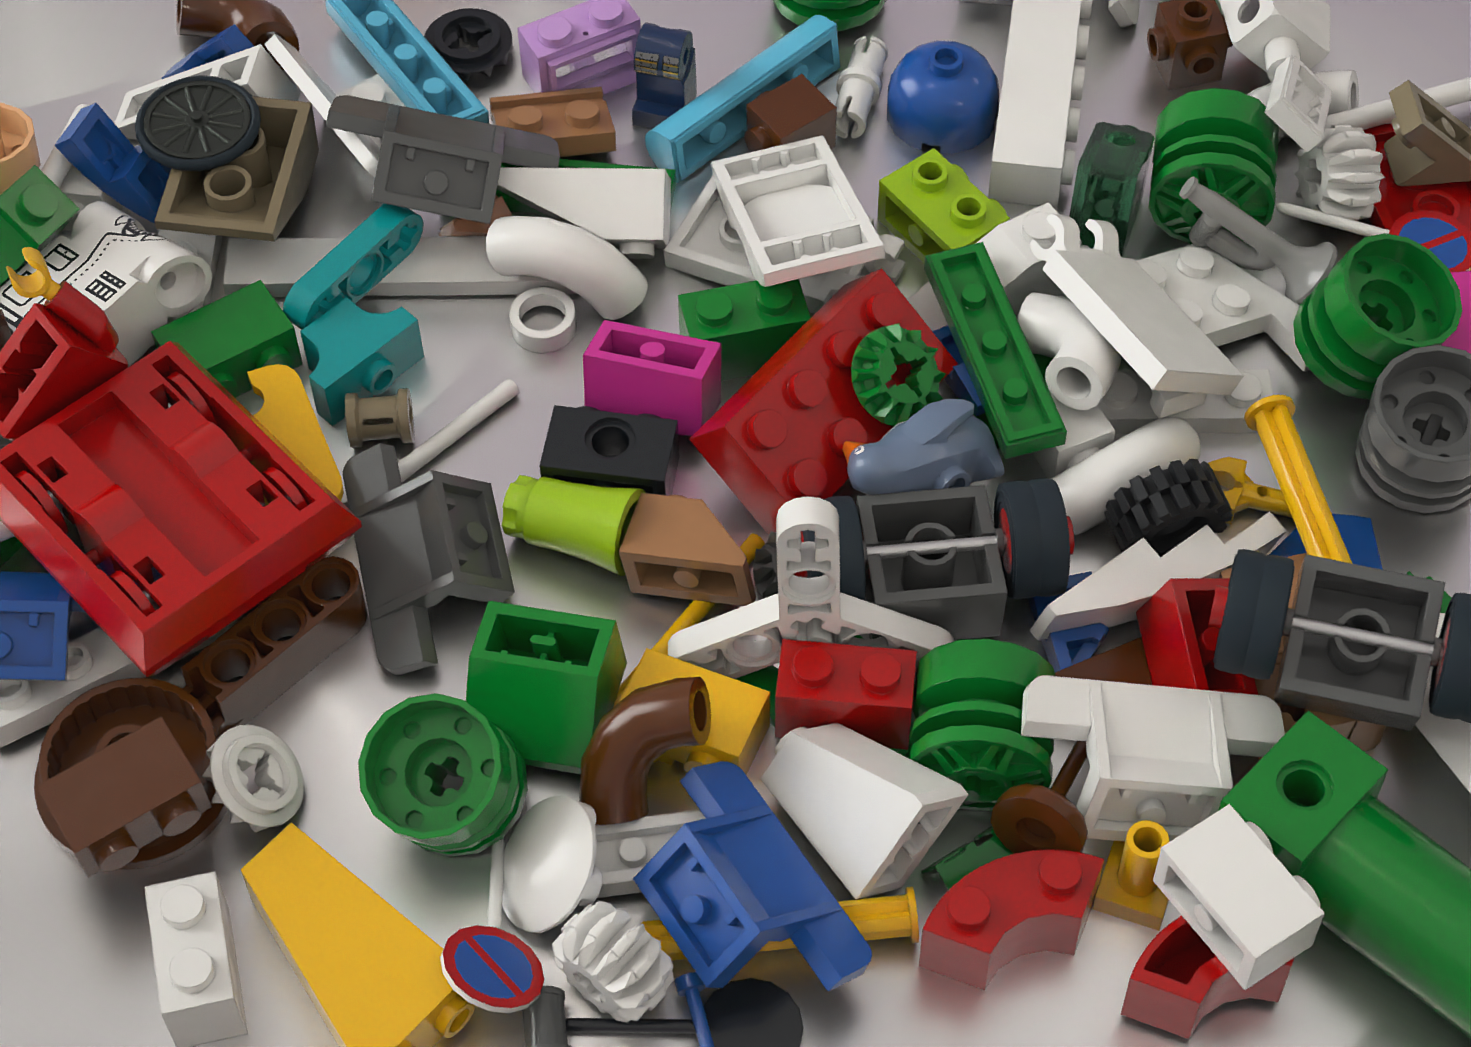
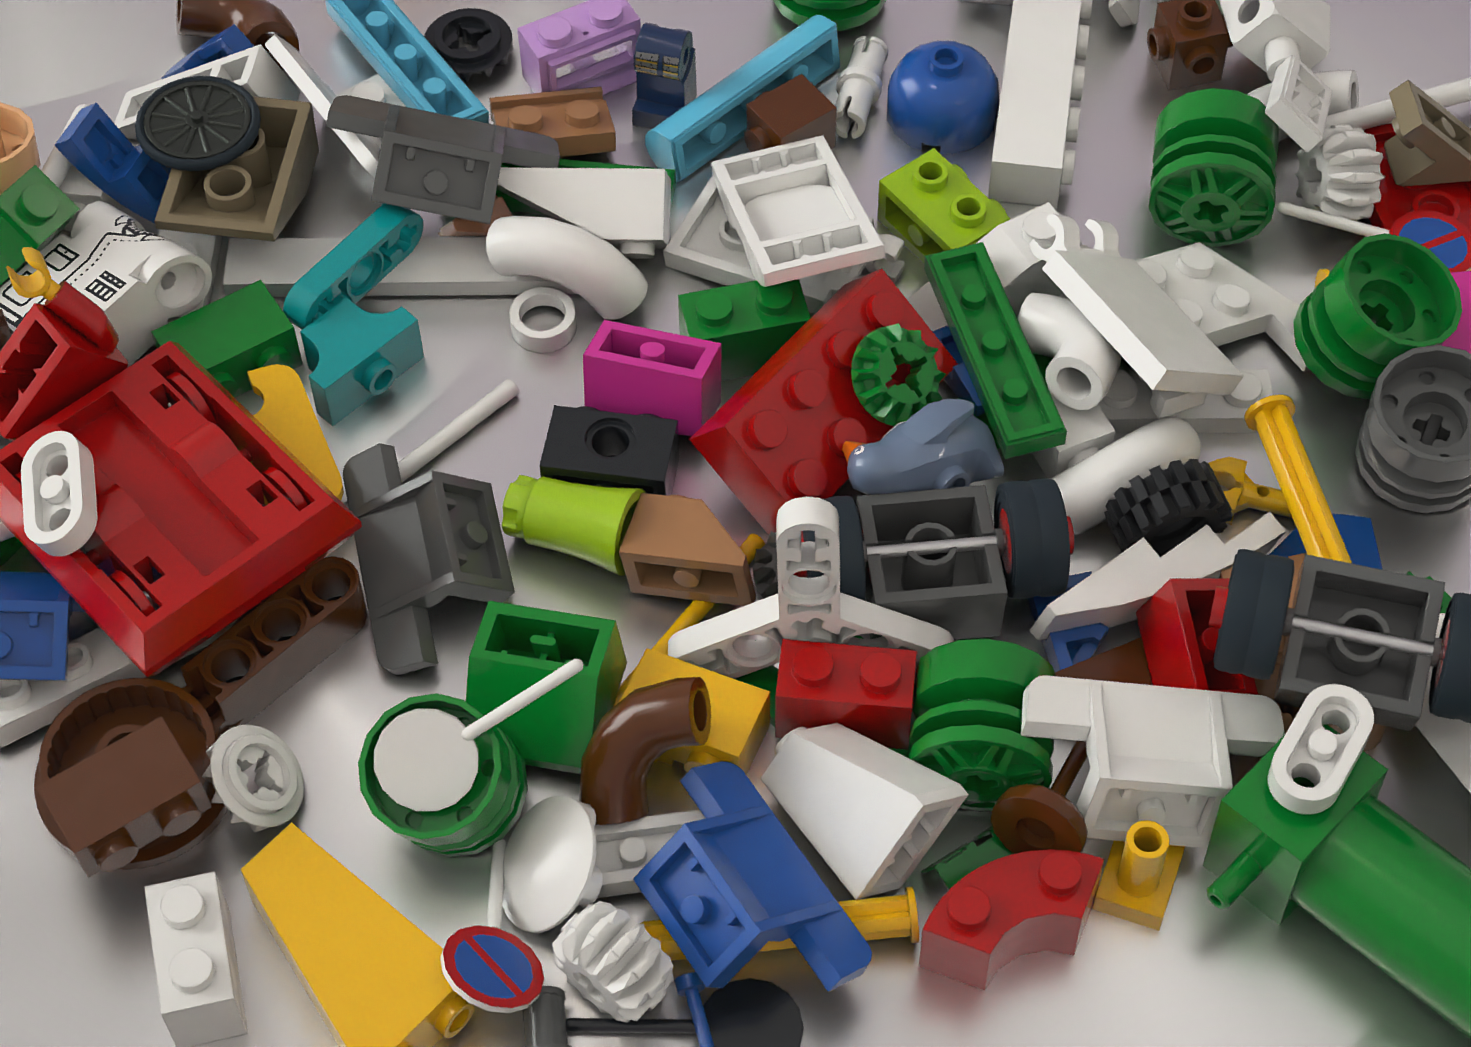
(59, 493): none -> white plate
(379, 418): dark tan bush -> none
(432, 757): none -> white piece
(1113, 169): clear green torso -> none
(1184, 980): red brick -> none
(1238, 895): white brick -> none
(1300, 265): light grey piece -> none
(1317, 752): none -> white plate

